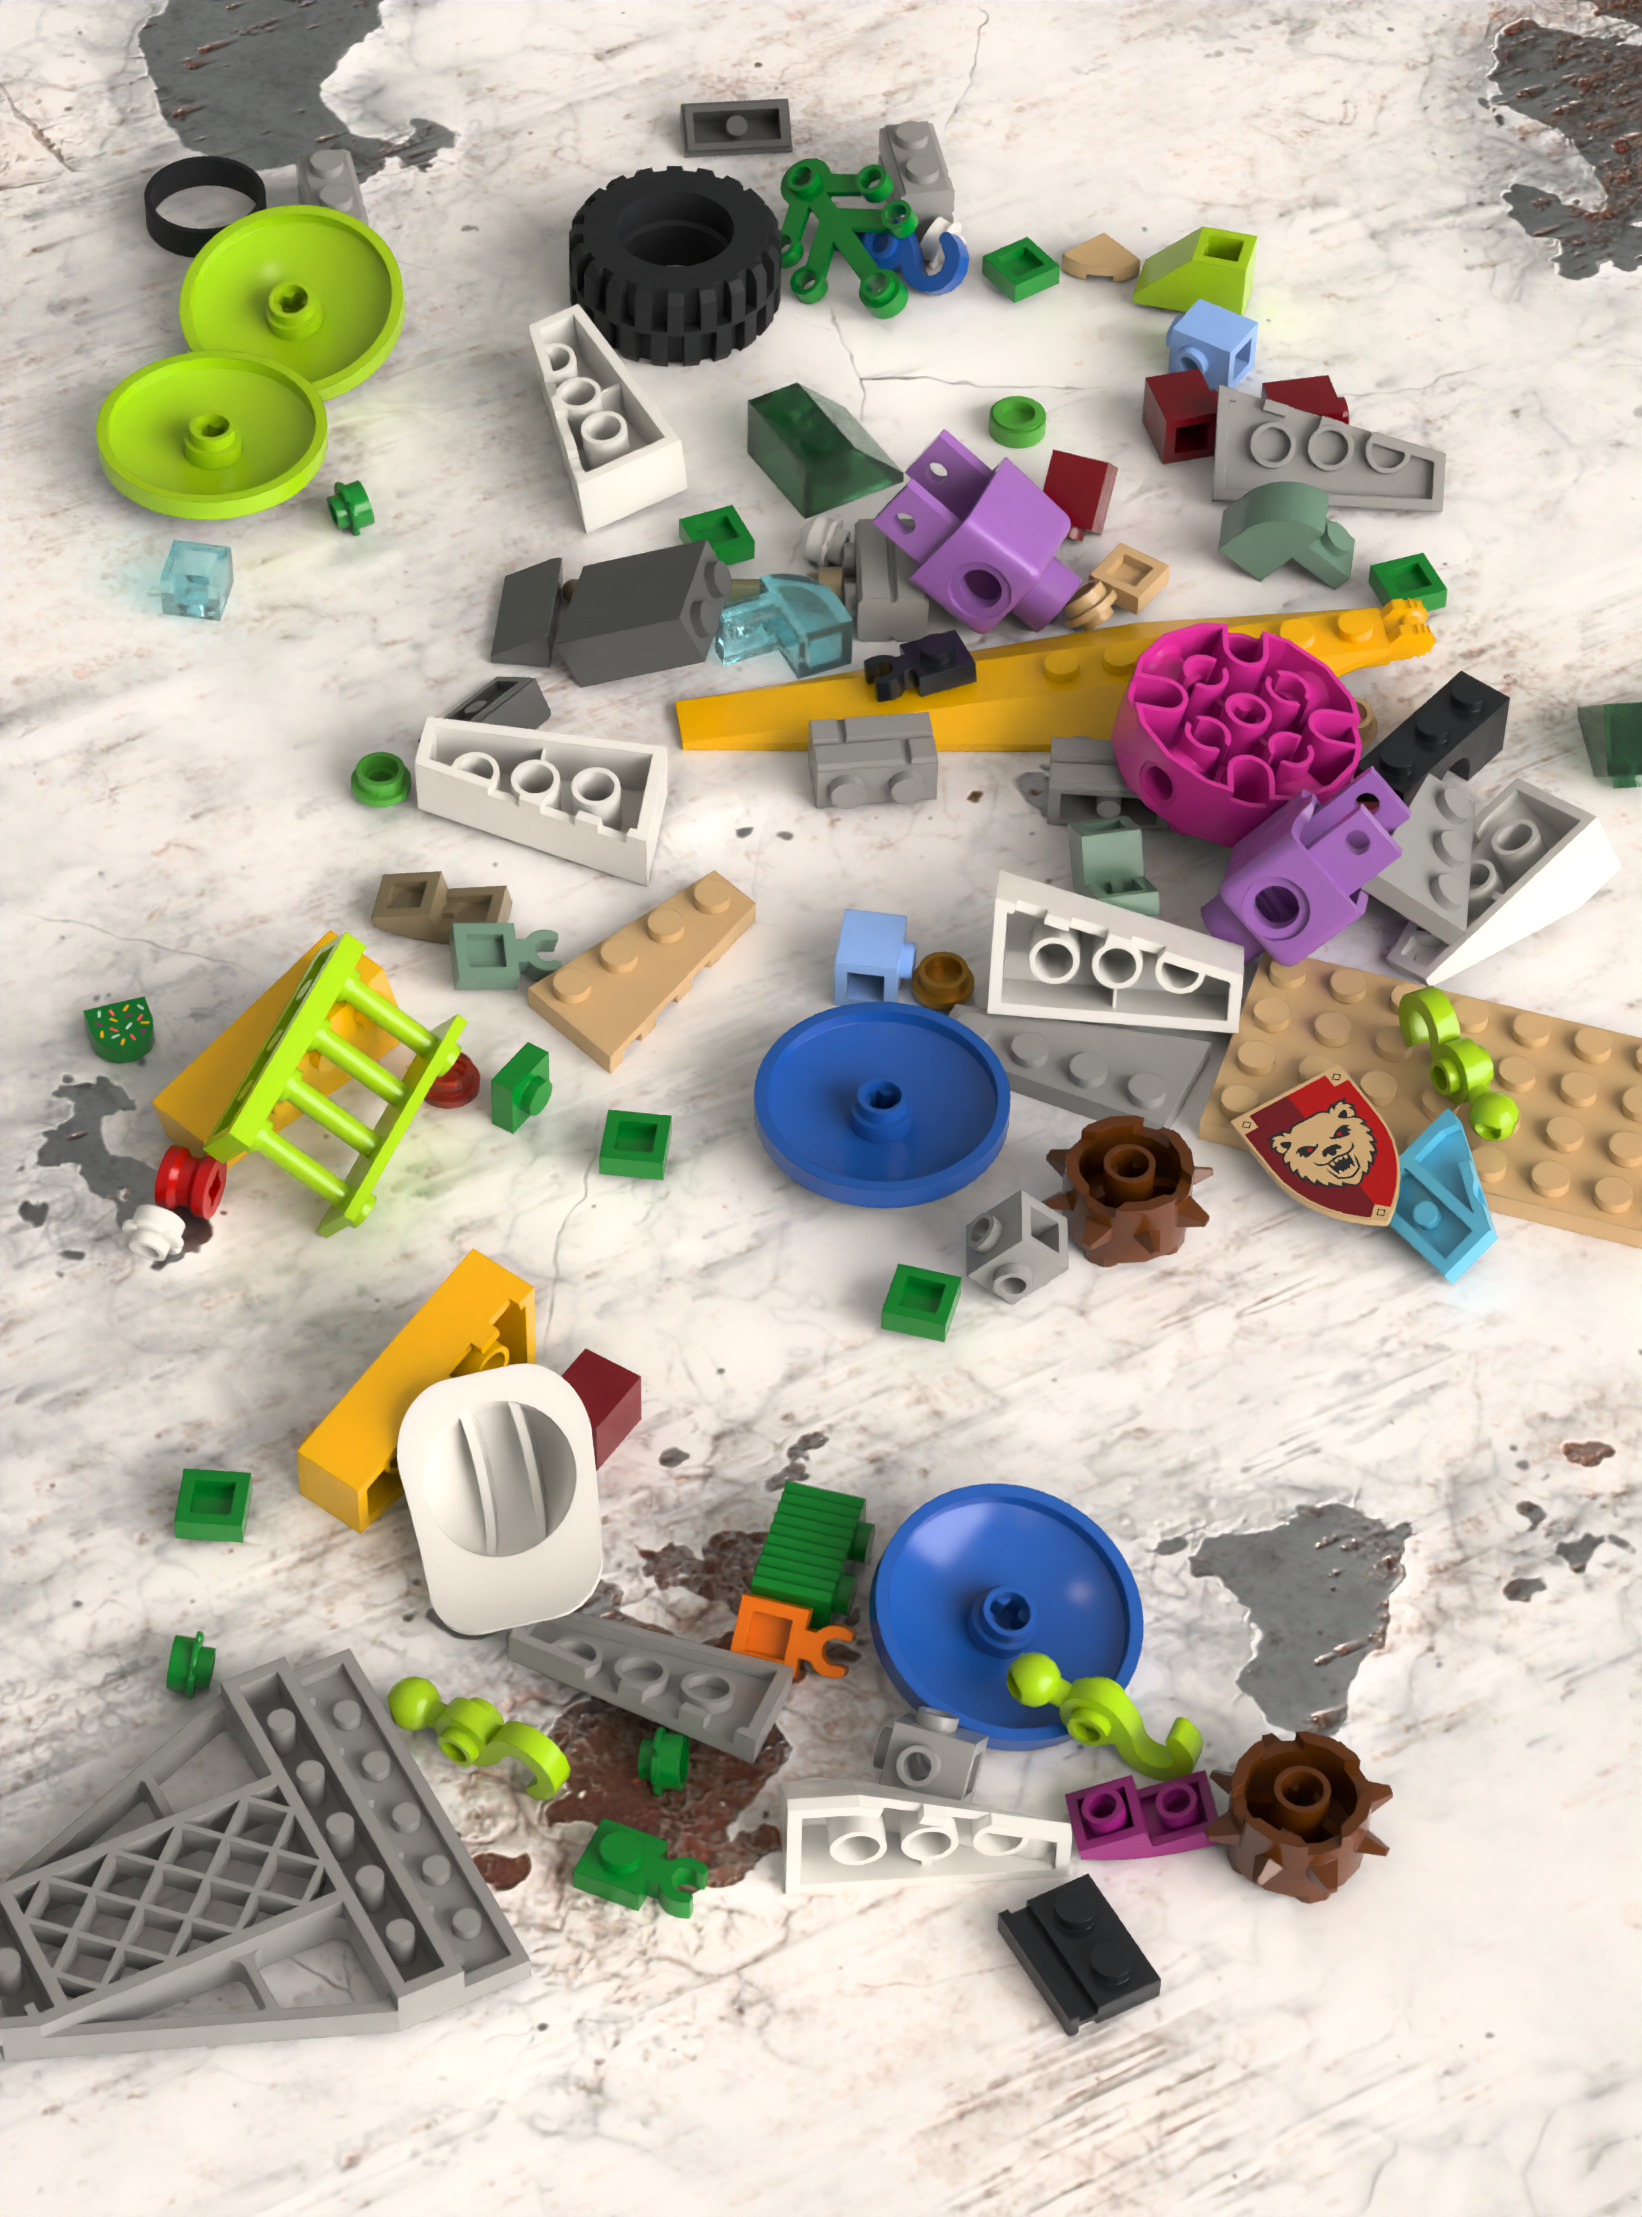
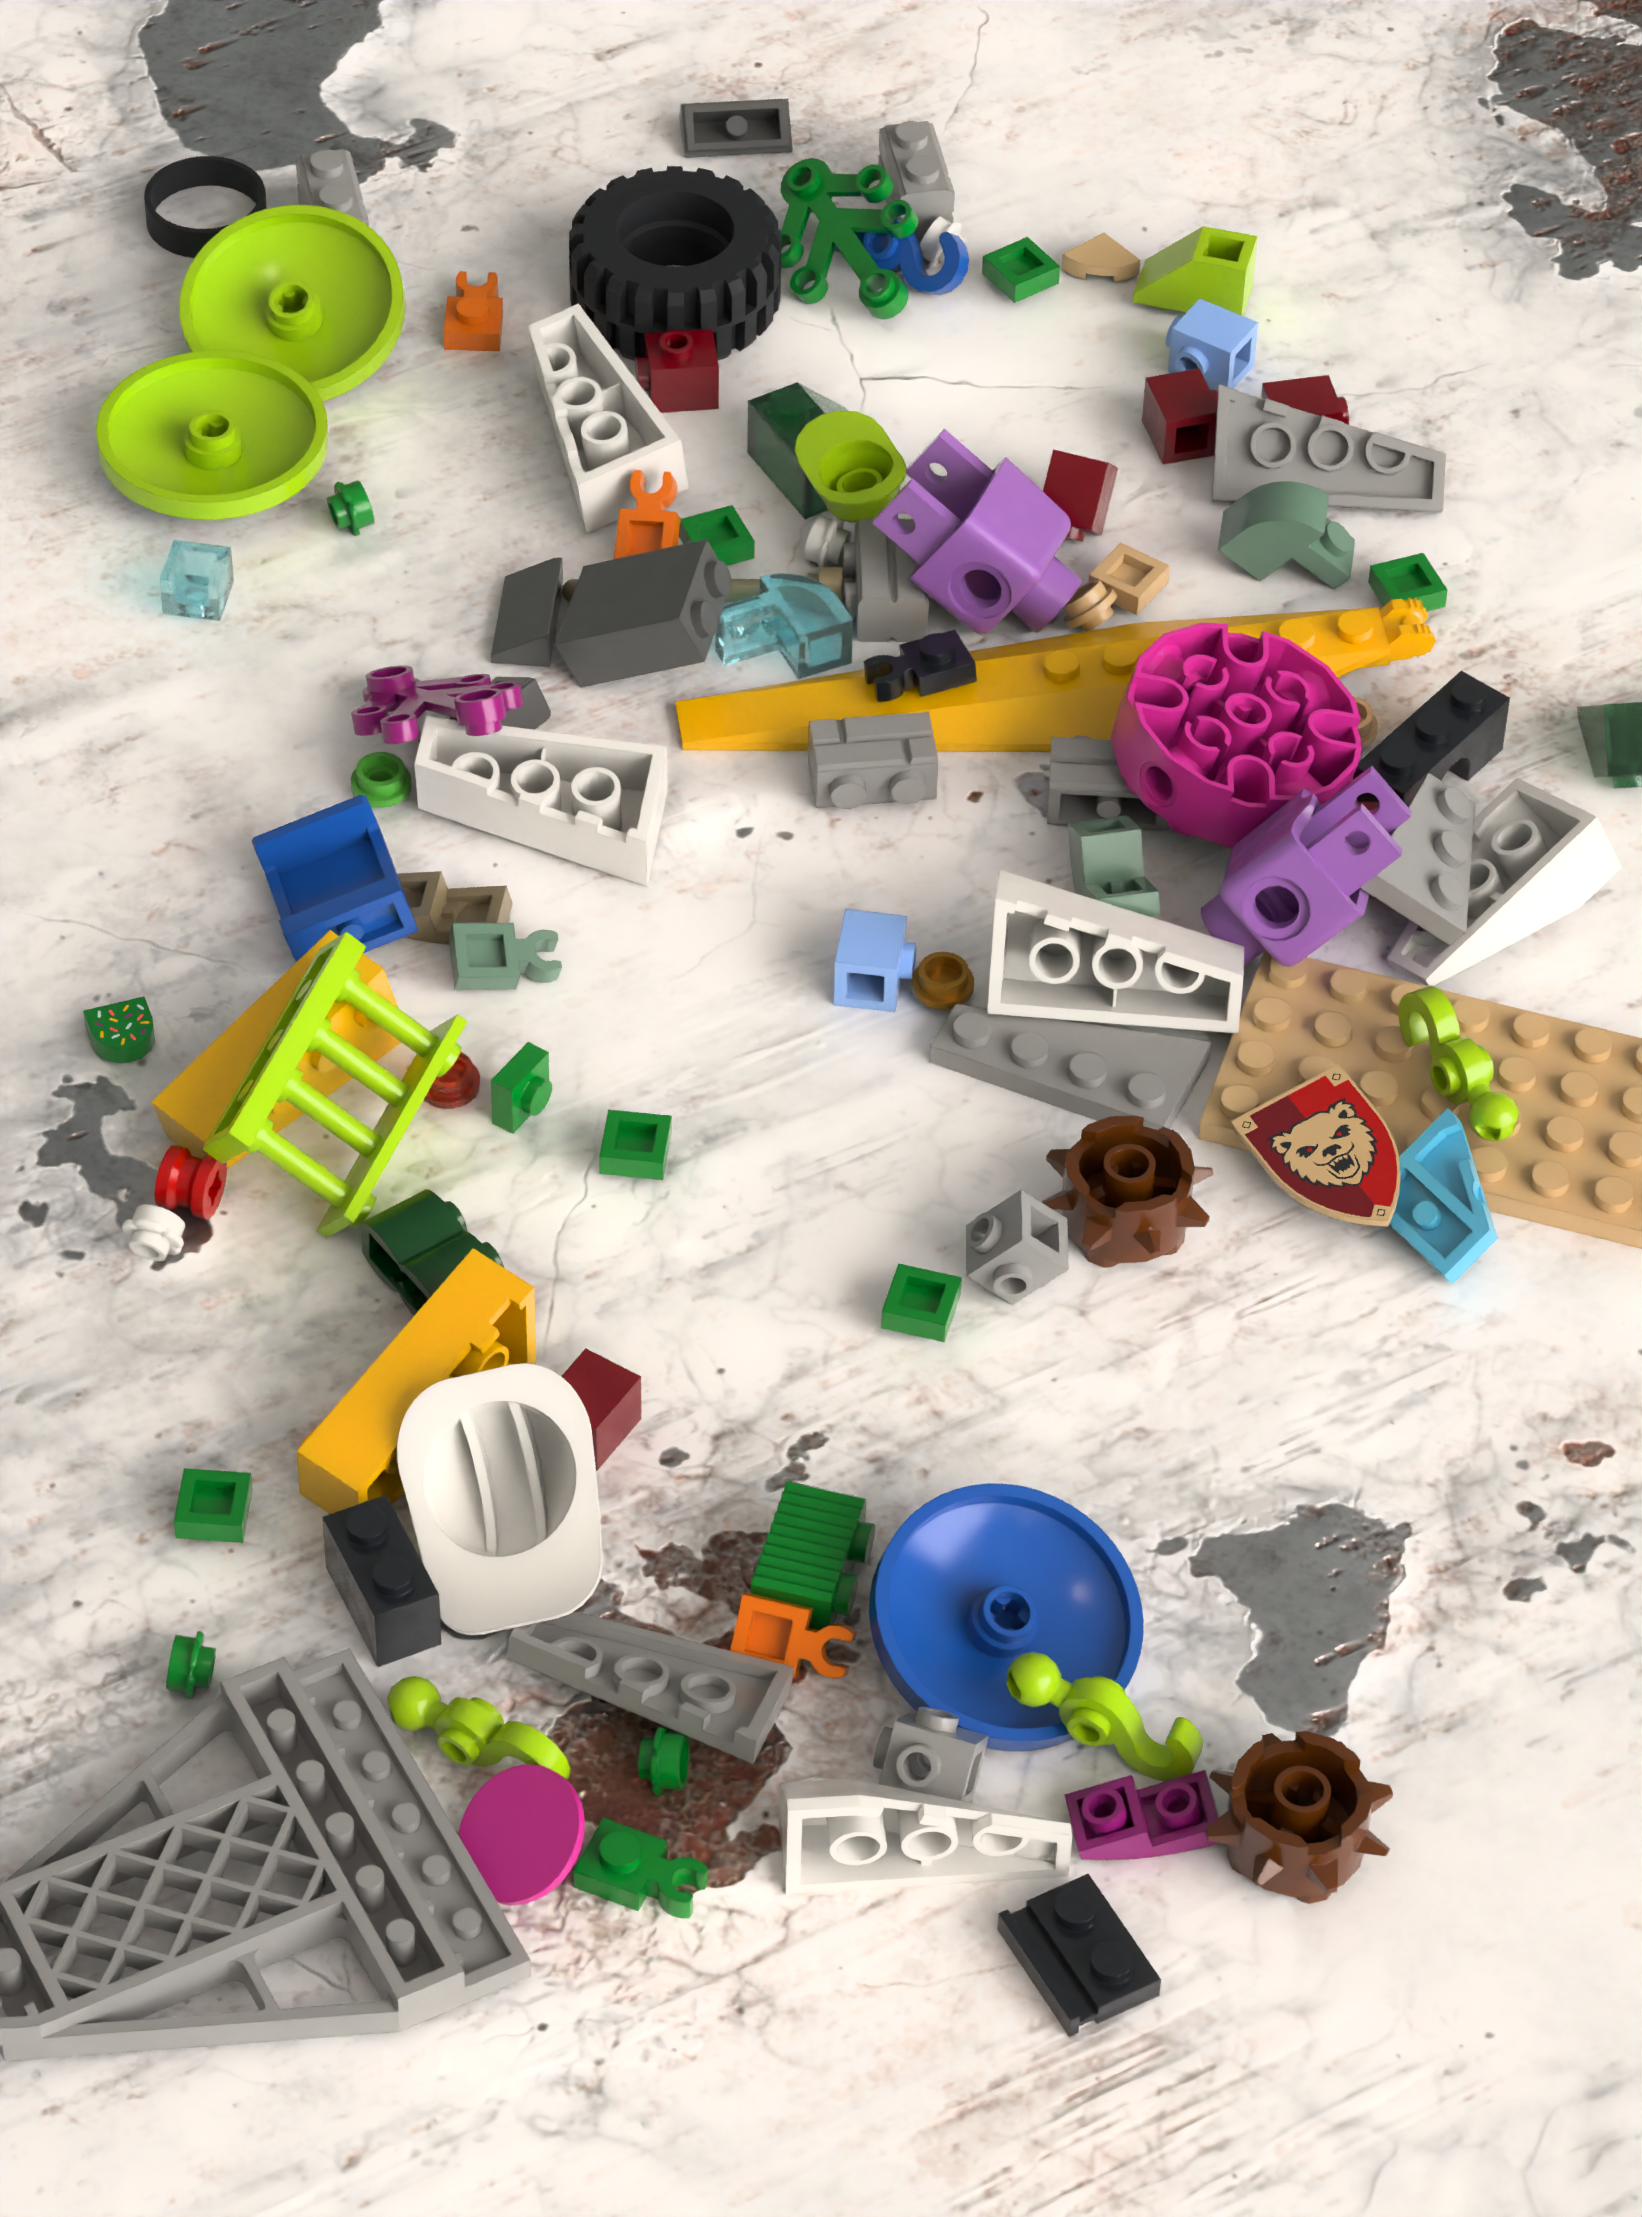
(334, 877): none -> blue panel
(382, 1580): none -> black brick
(419, 1246): none -> dark green brick
(468, 698): none -> magenta plant
(474, 316): none -> orange plate
(524, 1832): none -> dark pink piece
(630, 977): tan wing -> none
(649, 524): none -> orange plate
(680, 370): none -> dark red brick
(850, 464): none -> lime piece
(882, 1104): blue dish -> none
(1017, 422): bright green tile -> none

